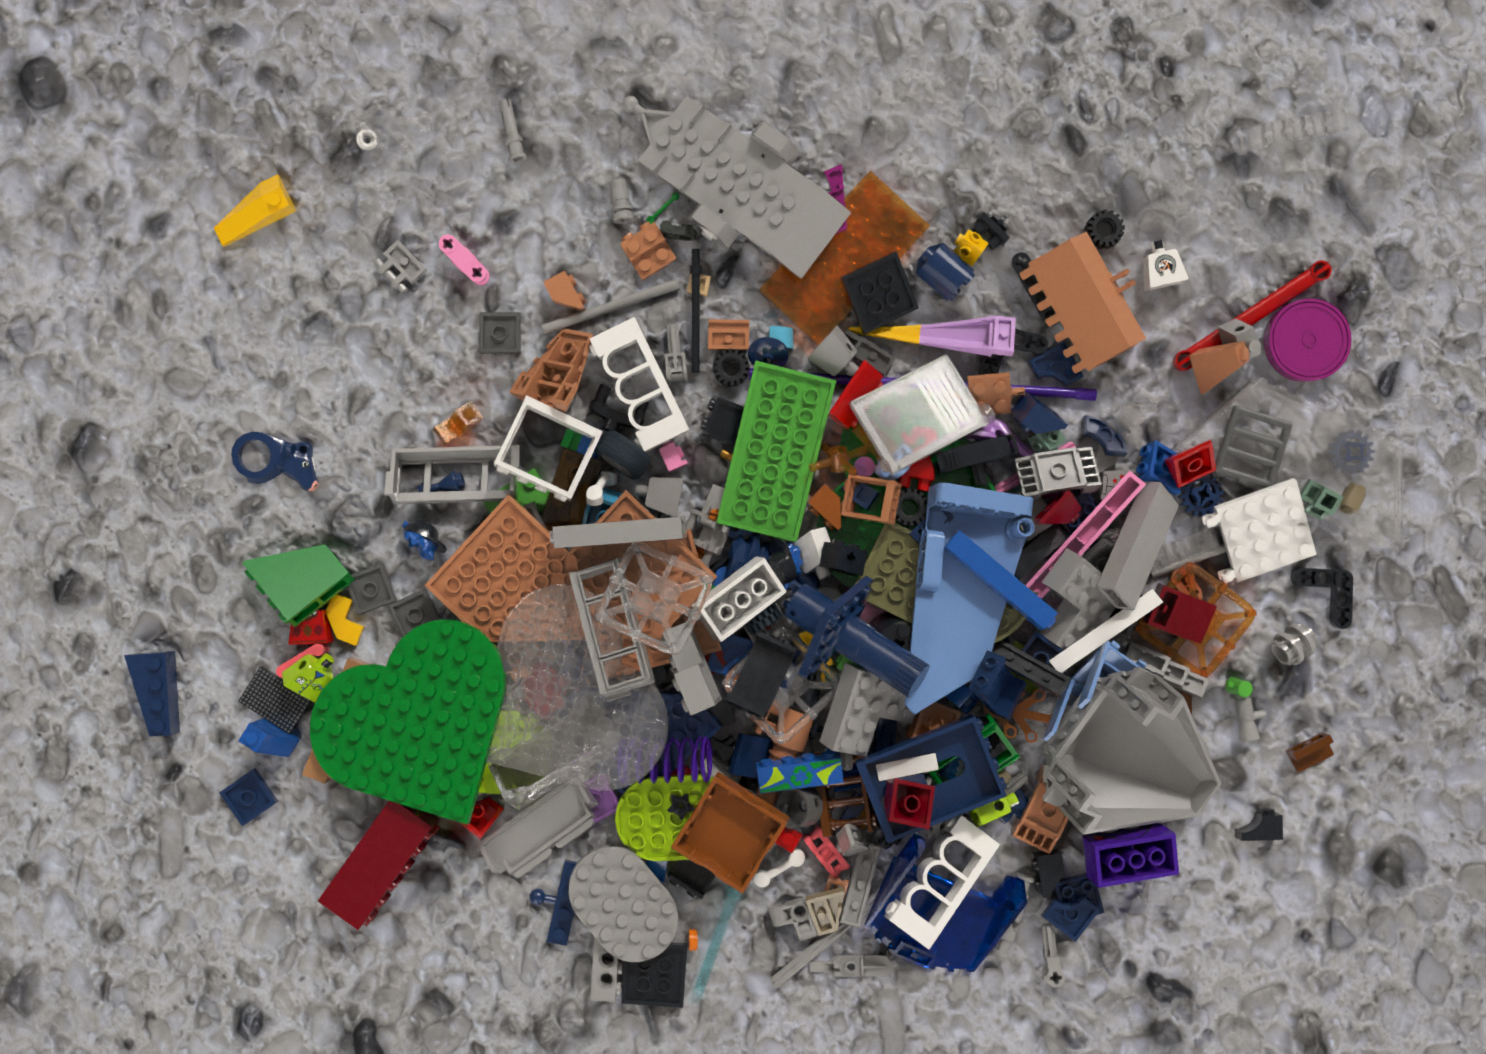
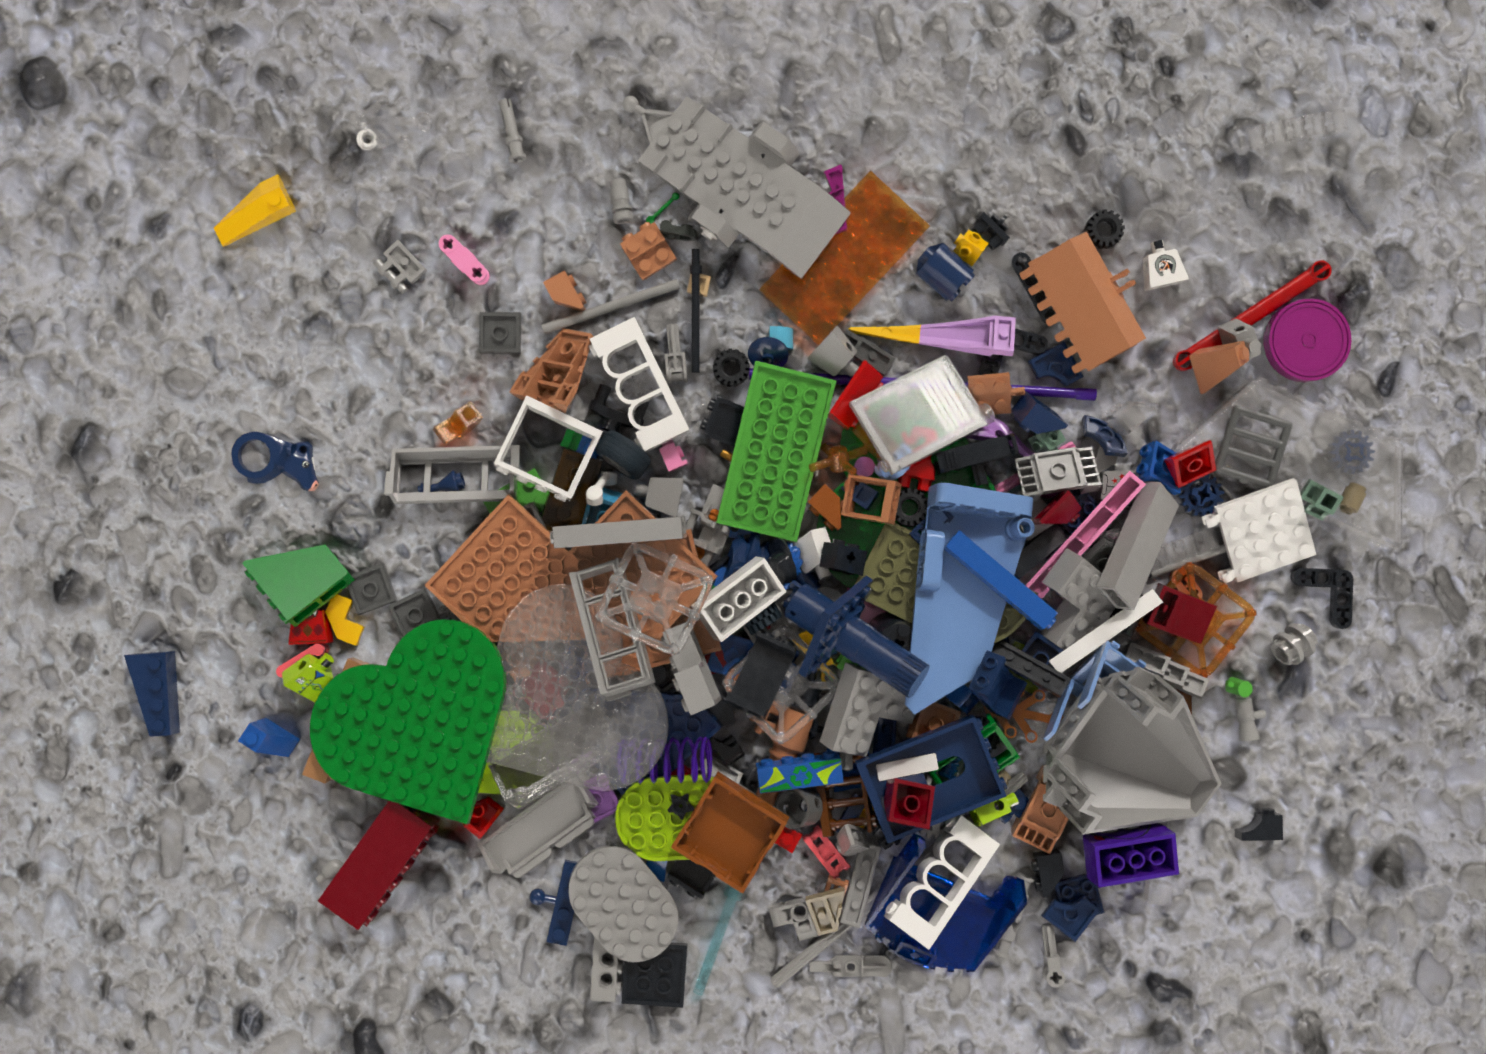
(248, 797): dark blue tile -> none
(274, 701): black tile -> none
(424, 537): hair -> none
(692, 939): orange tile -> none
(728, 334): nougat plate -> none
(747, 752): dark blue tile -> none
(763, 877): white bar -> none
(879, 292): black plate -> none
(1310, 751): reddish brown panel -> none

